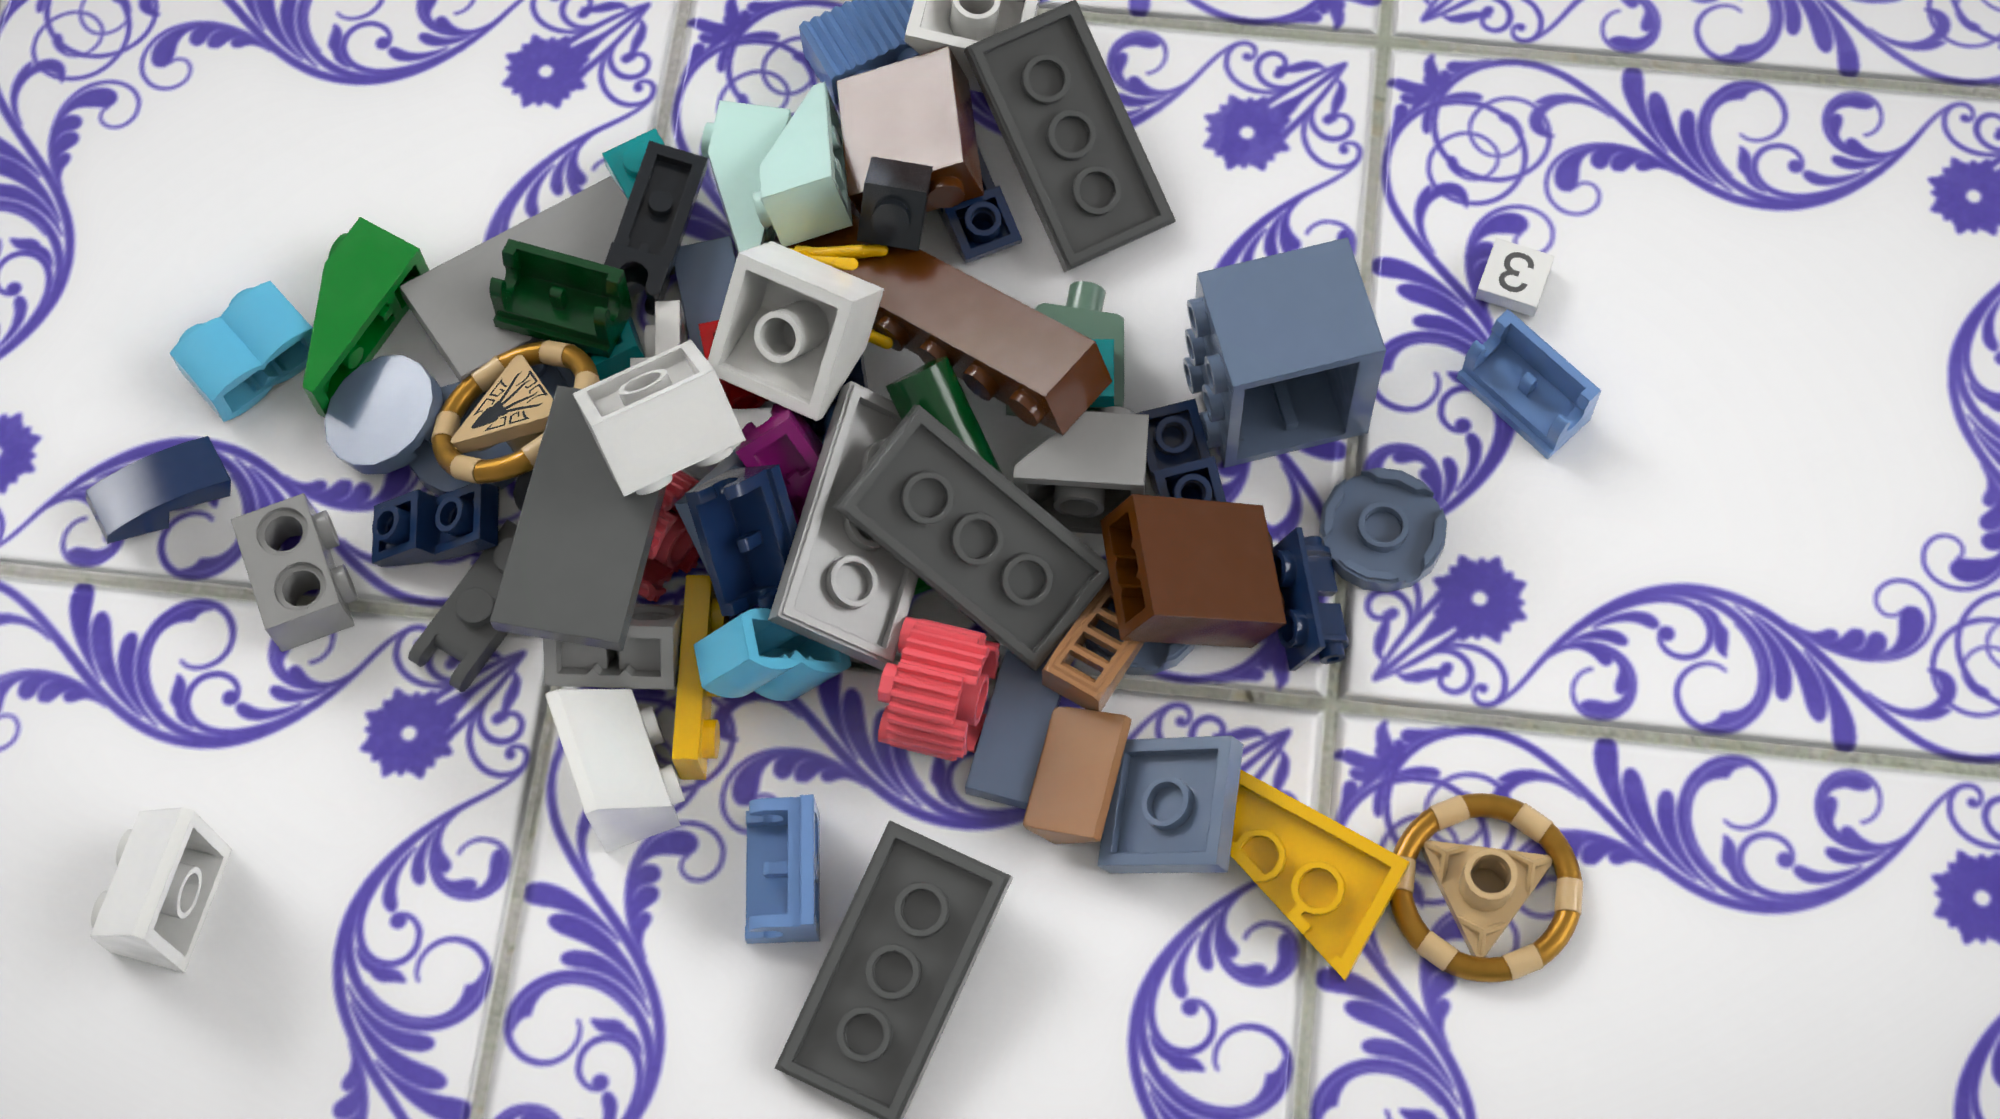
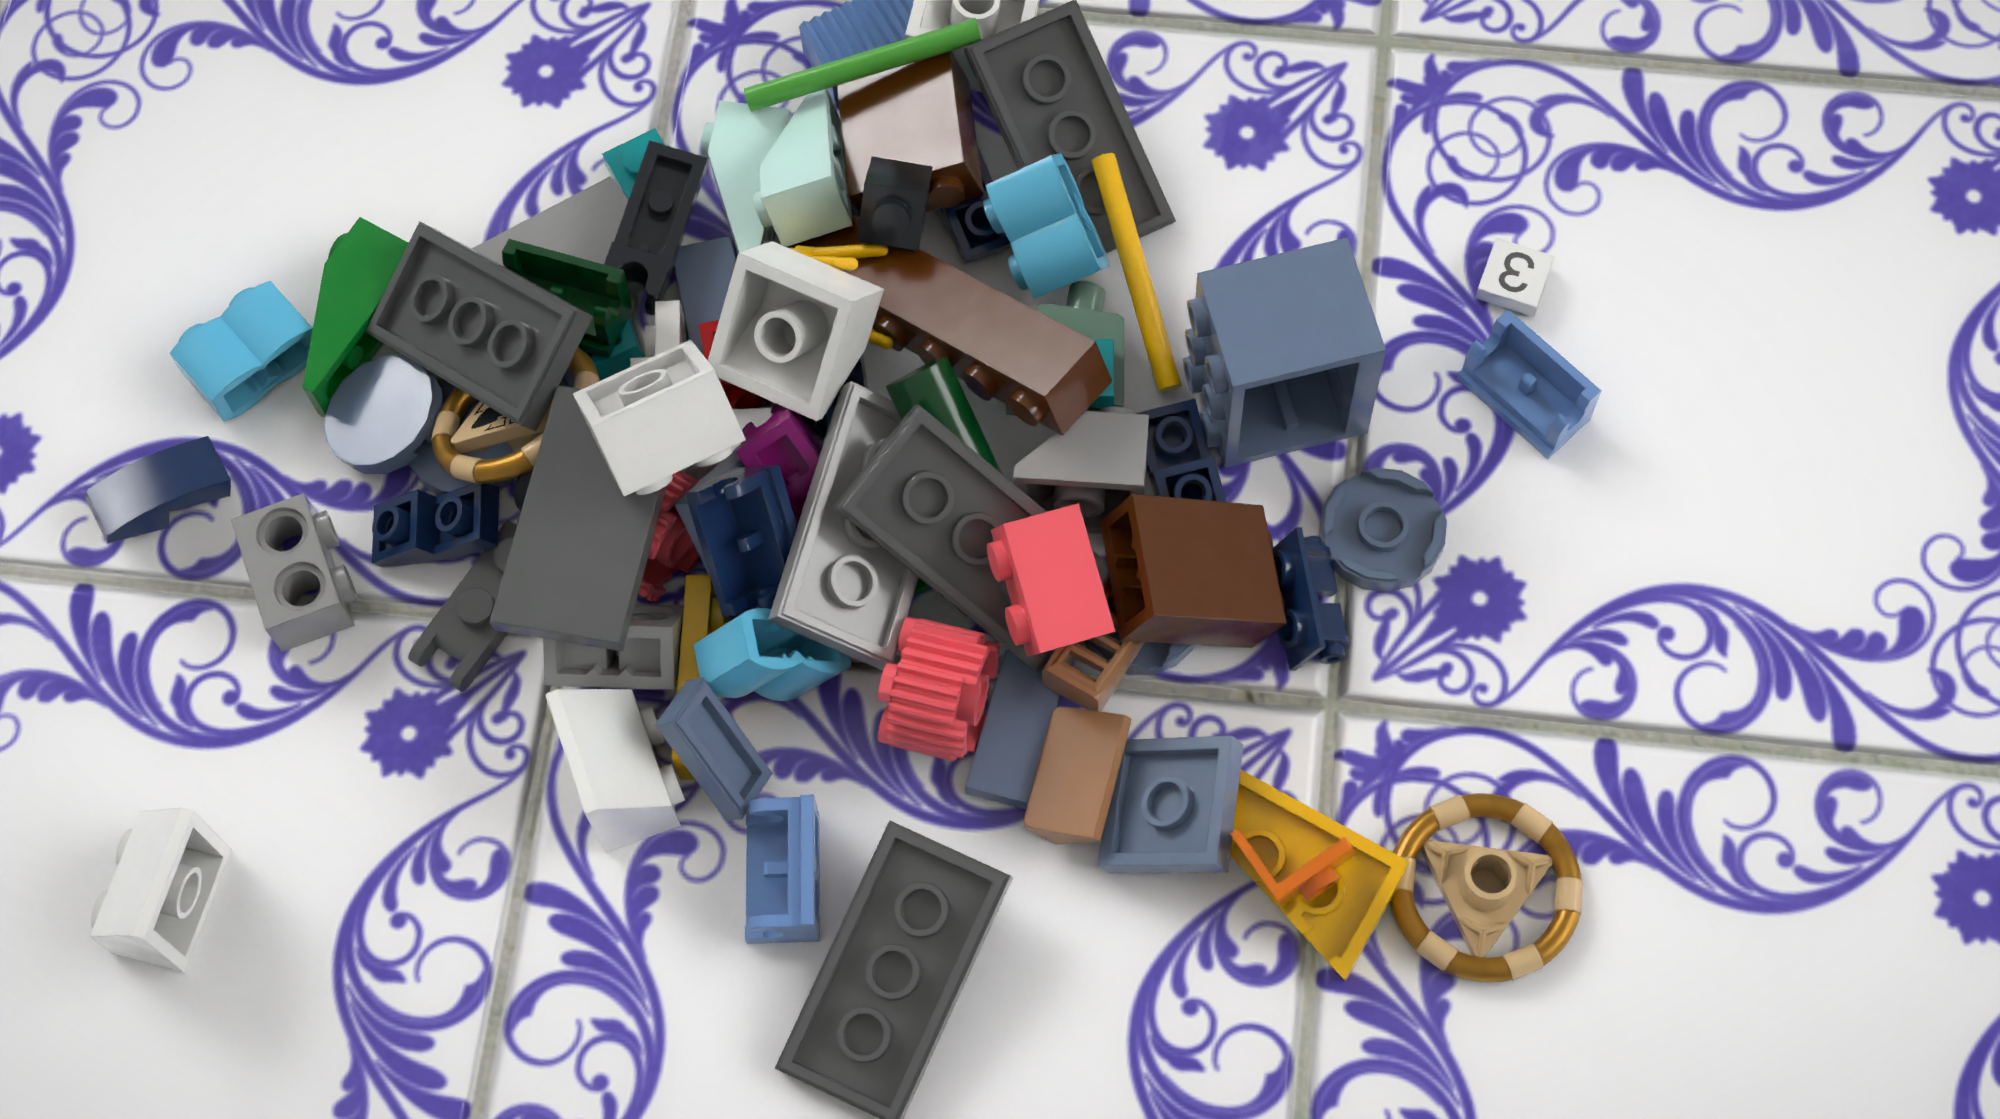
(479, 325): none -> dark grey tile
(714, 748): none -> sand blue tile
(862, 64): none -> bright green bar
(1045, 225): none -> medium azure brick
(1049, 580): none -> coral brick
(1136, 272): none -> yellow bar
(1308, 880): none -> orange bracket

